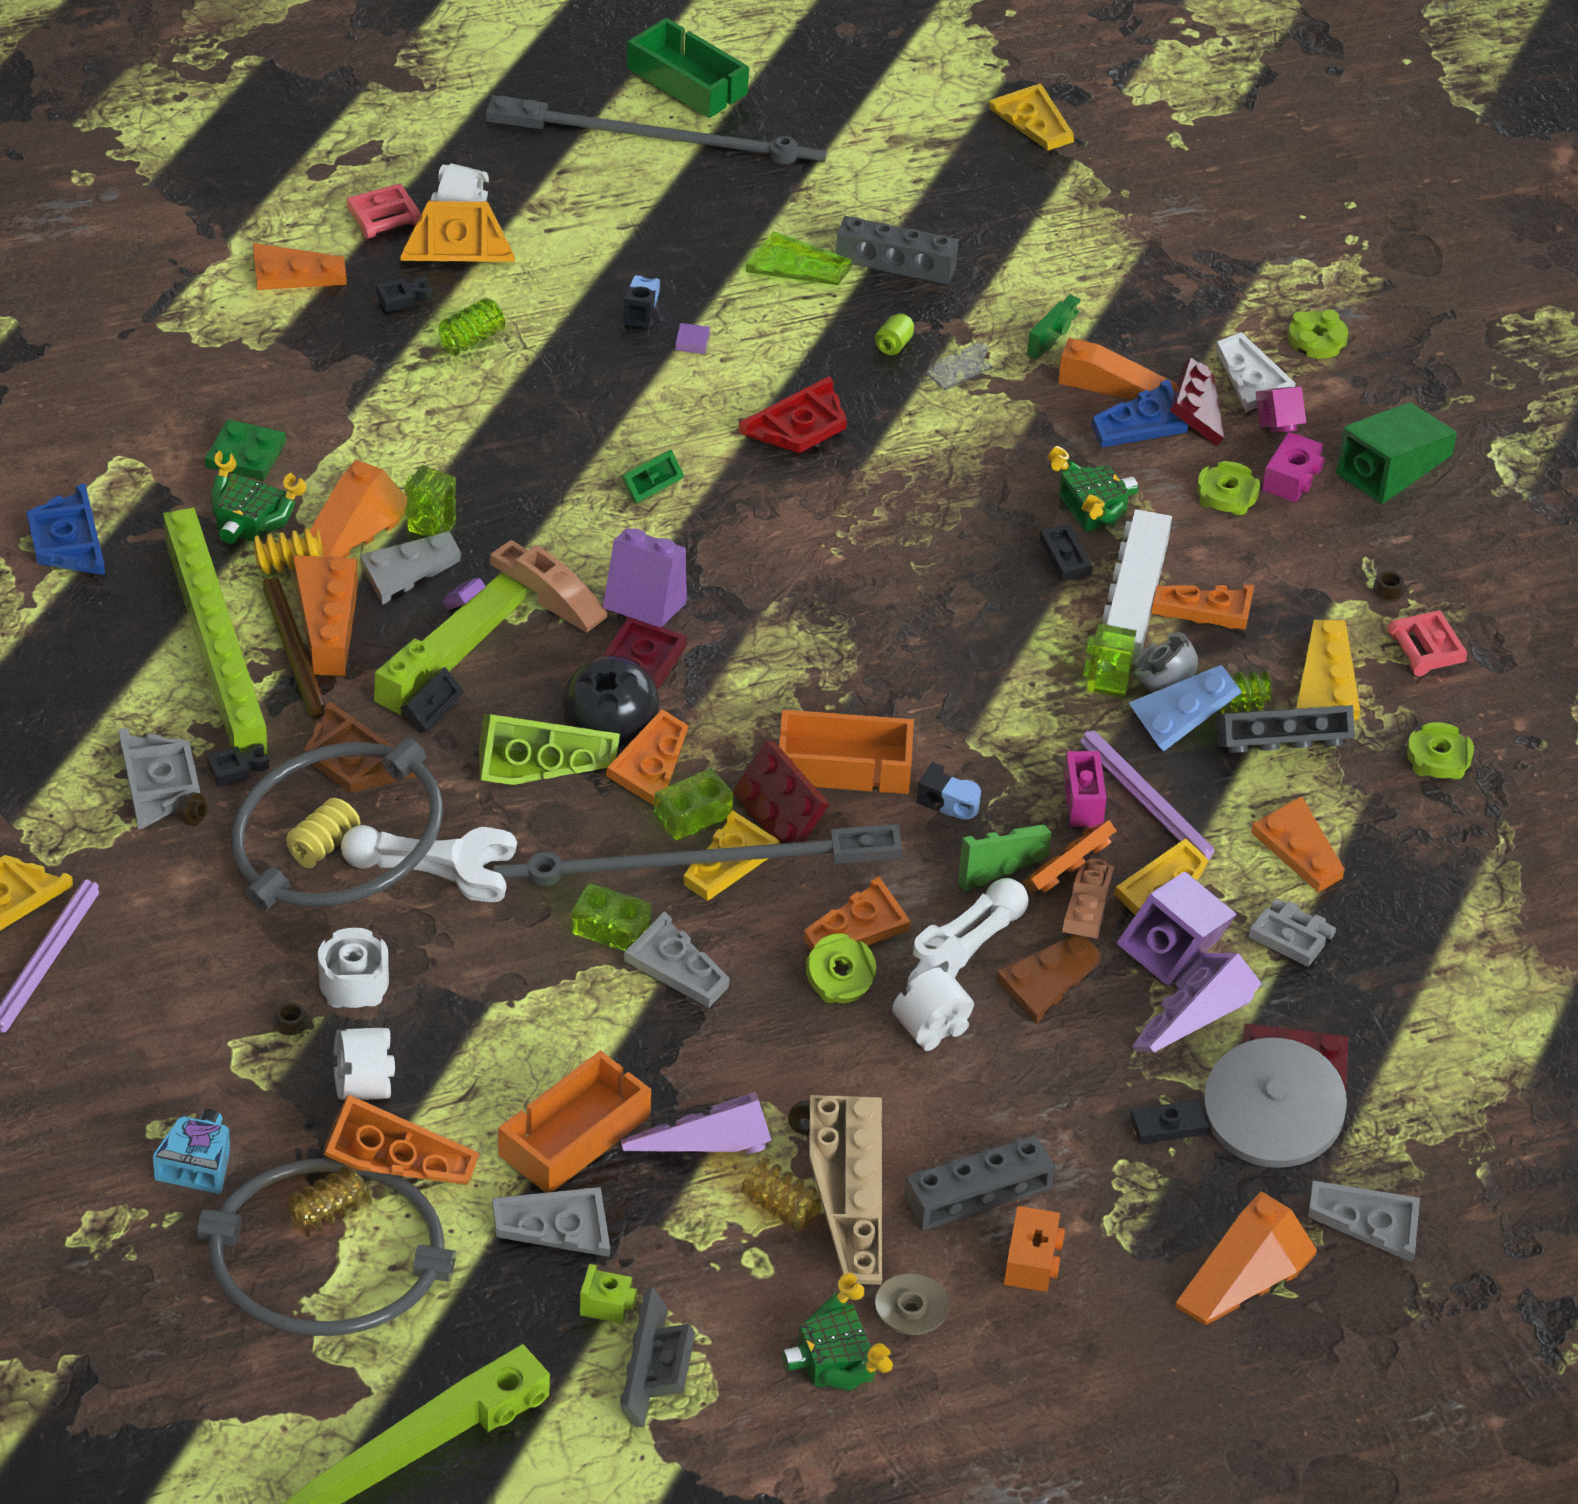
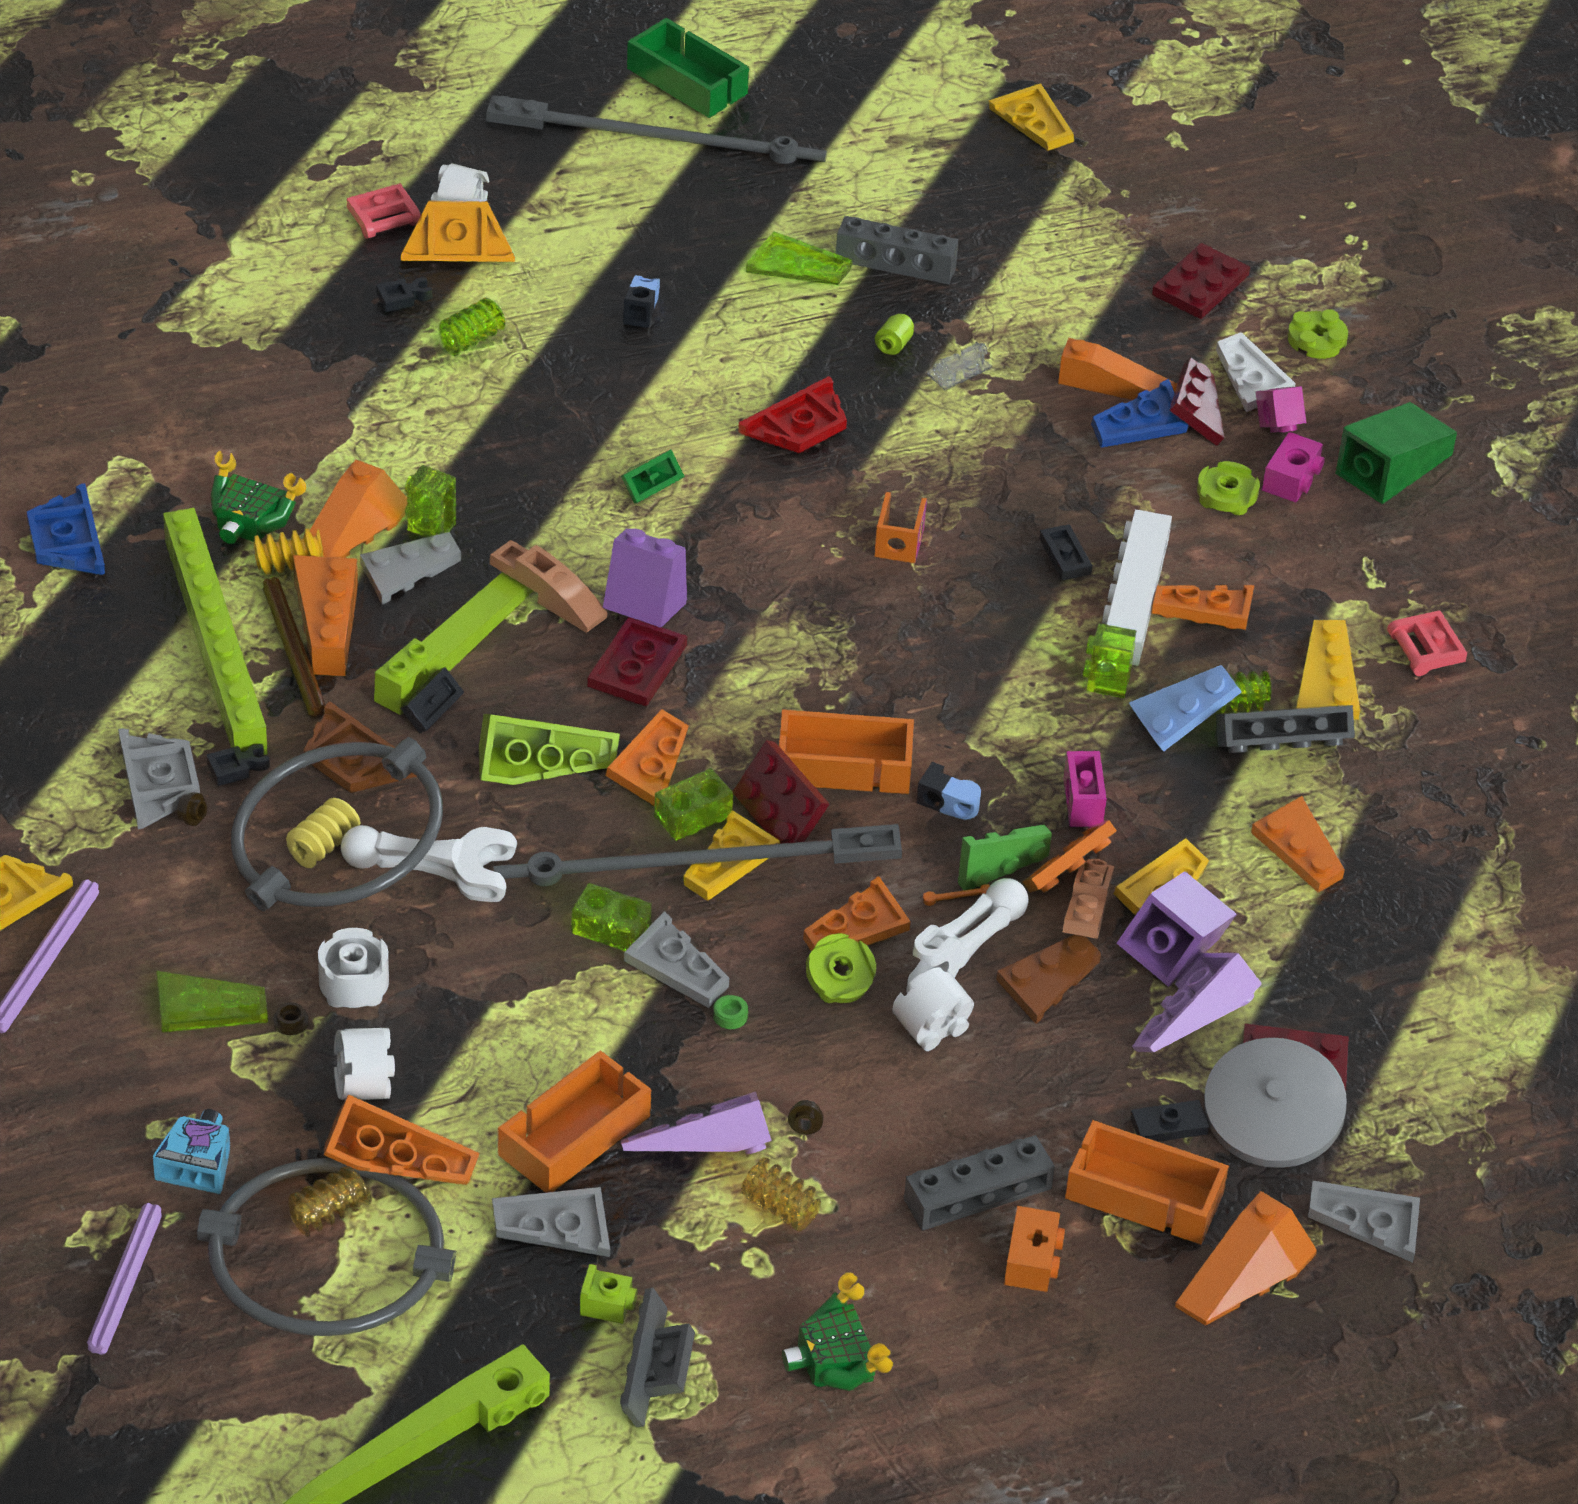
(124, 1279): none -> lavender axle
(208, 1003): none -> clear neon green wing
(252, 447): green plate -> none
(296, 268): orange wing -> none
(463, 593): medium lavender tile -> none
(623, 710): black piece -> none
(692, 338): medium lavender tile -> none
(730, 1012): none -> bright green tile
(848, 1175): tan wedge -> none
(910, 537): none -> orange piece
(912, 1293): dark tan dish -> none
(930, 898): none -> orange hinge
(1052, 326): green plate -> none
(1093, 493): green torso -> none
(1145, 793): lavender axle -> none
(1146, 1182): none -> orange piece
(1167, 663): light grey cylinder -> none
(1201, 280): none -> dark red plate
(1292, 931): light grey plate -> none
(1389, 585): dark brown plate -> none
(1427, 761): lime plate -> none

